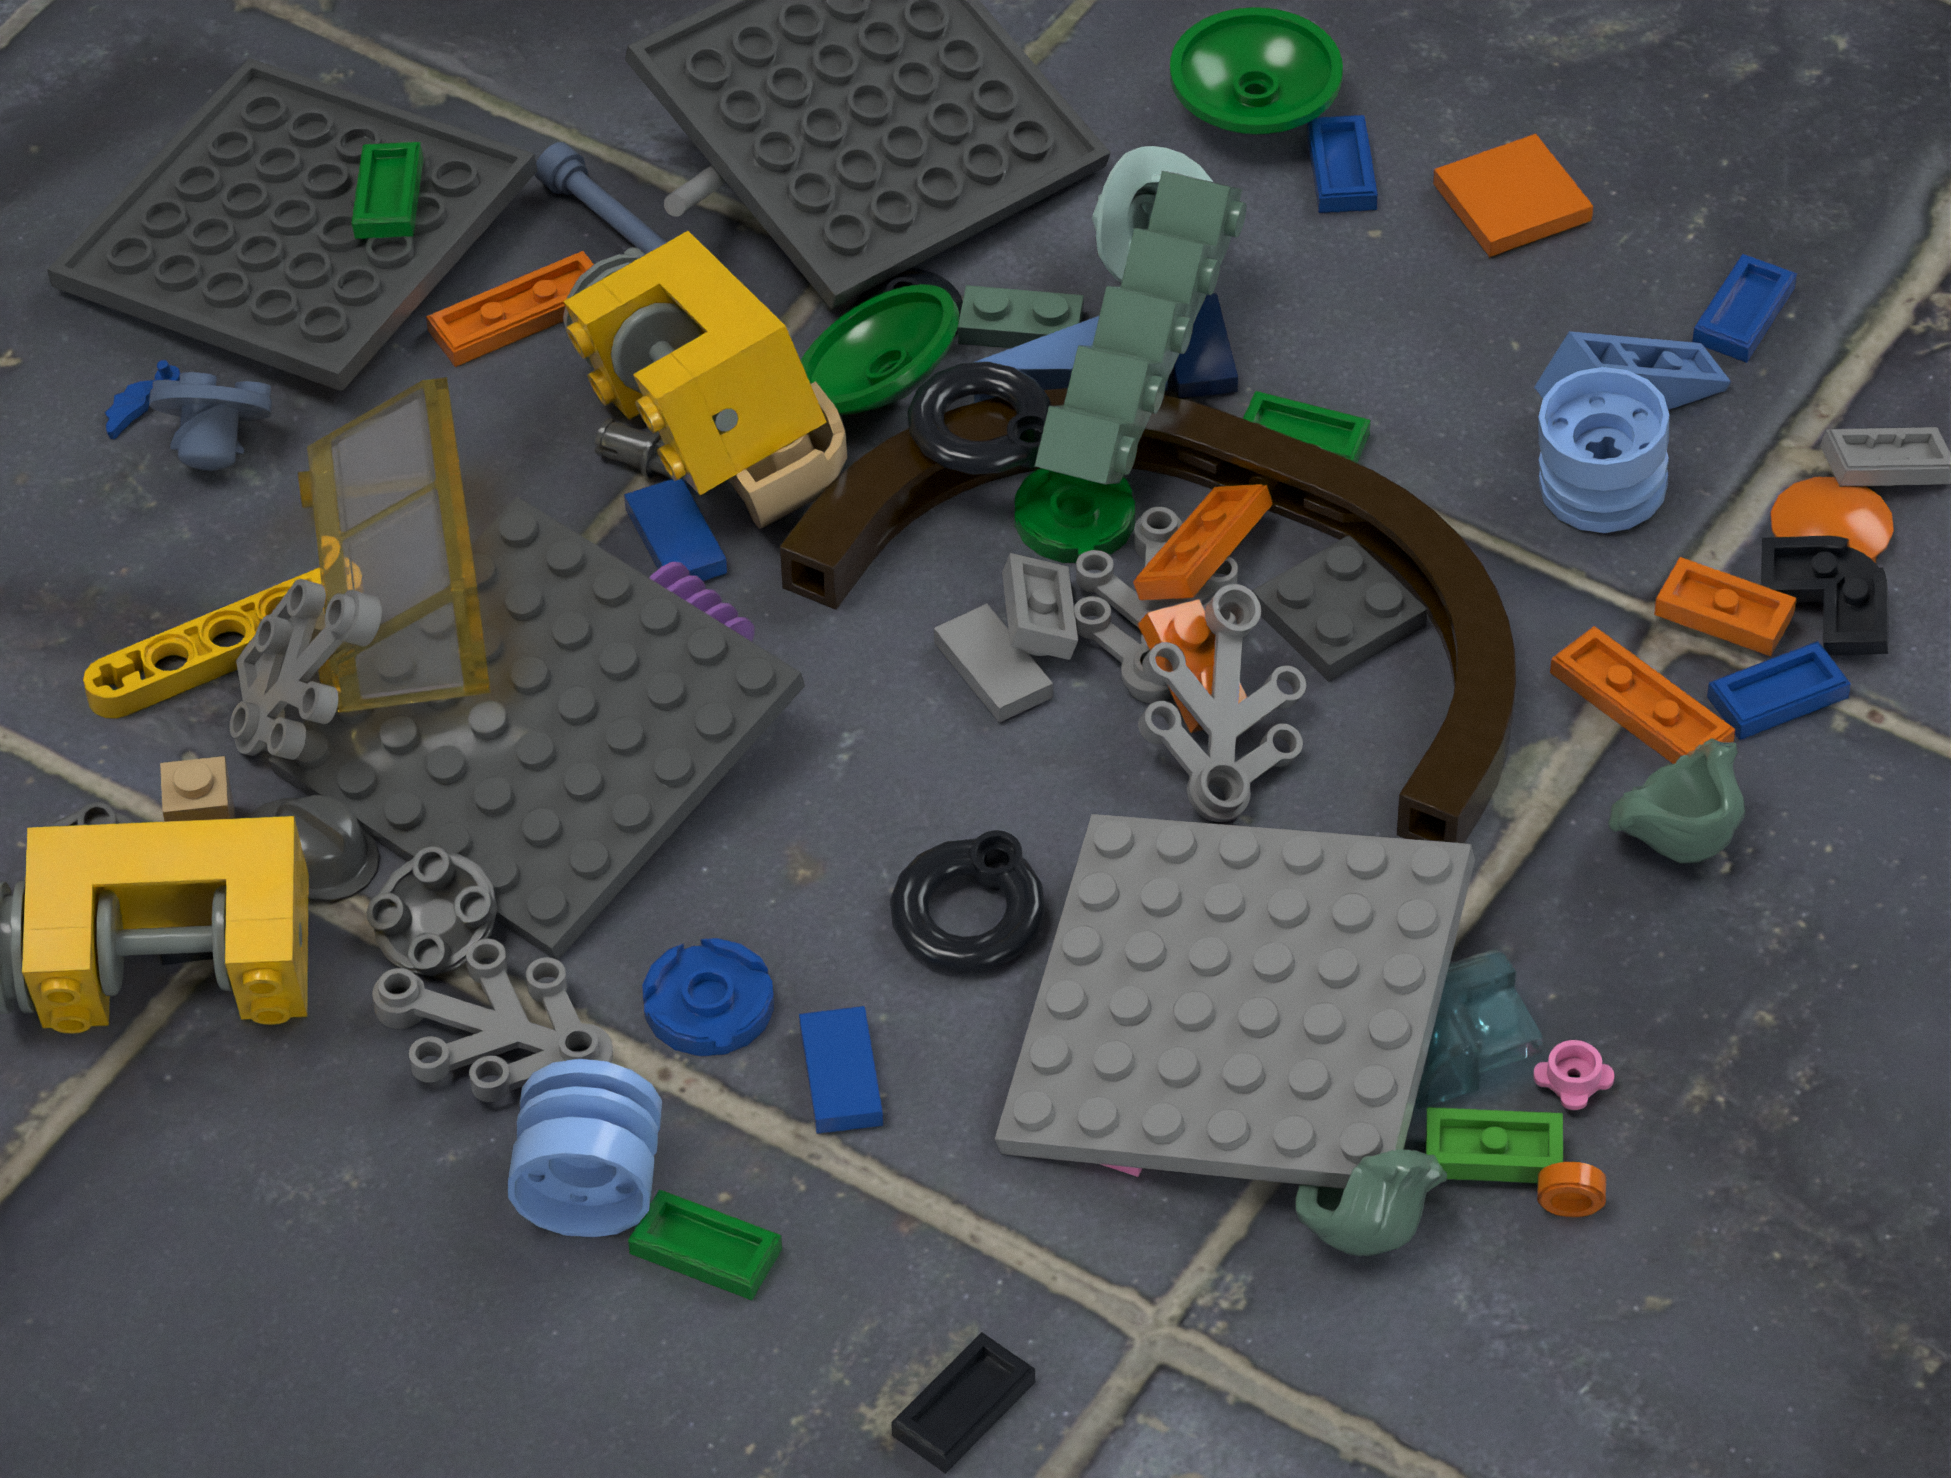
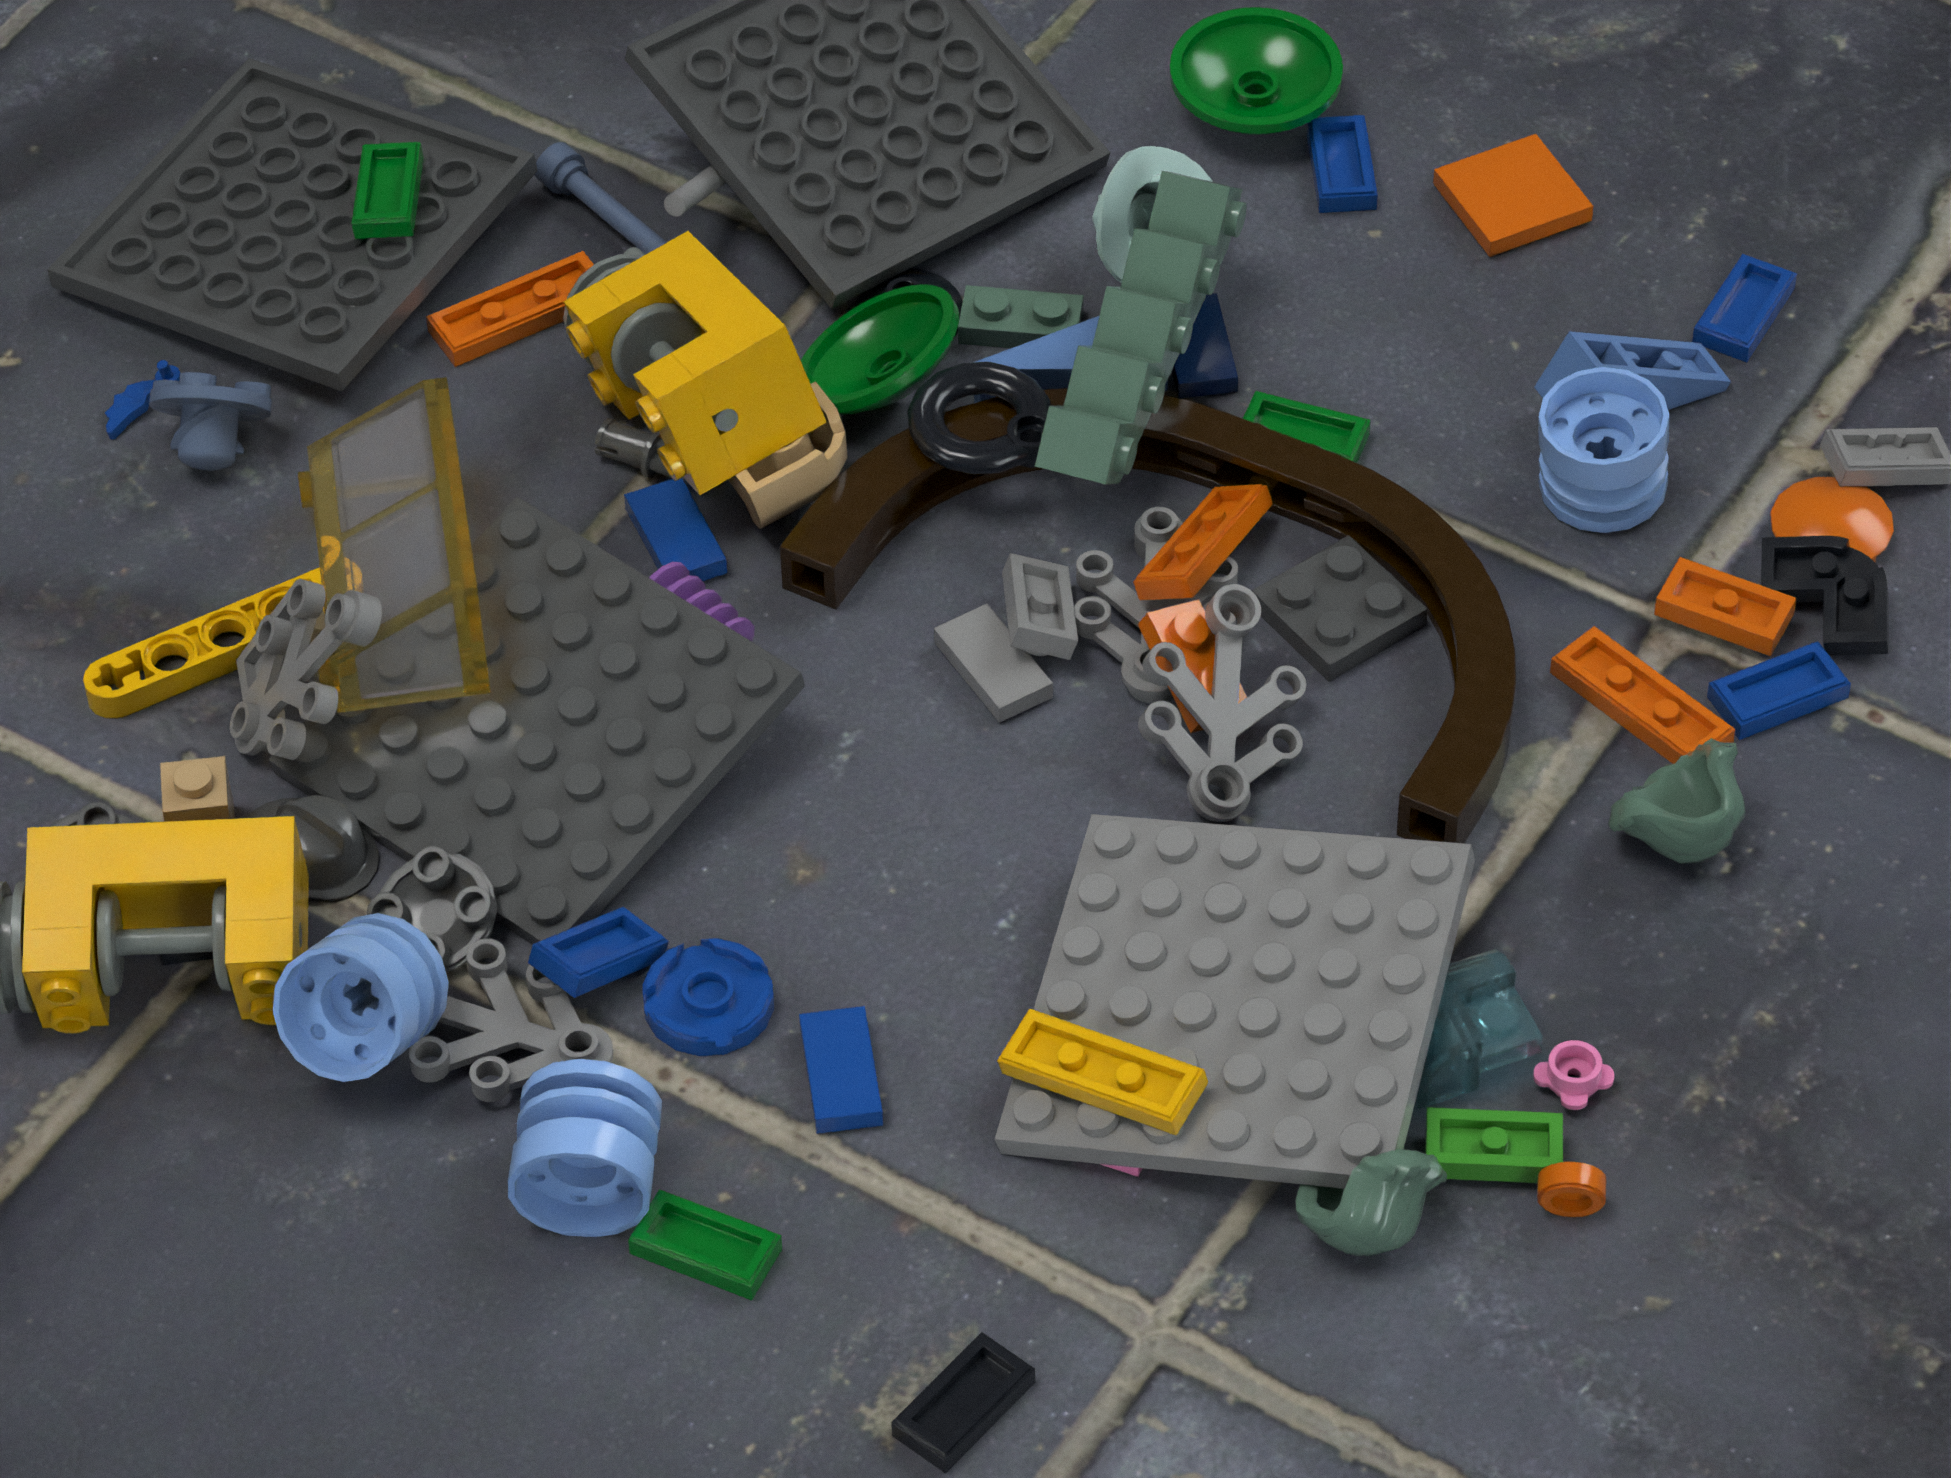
(360, 997): none -> light blue wheel
(598, 952): none -> blue tile
(969, 857): black piece -> none
(1072, 515): green tile -> none
(1103, 1071): none -> yellow tile

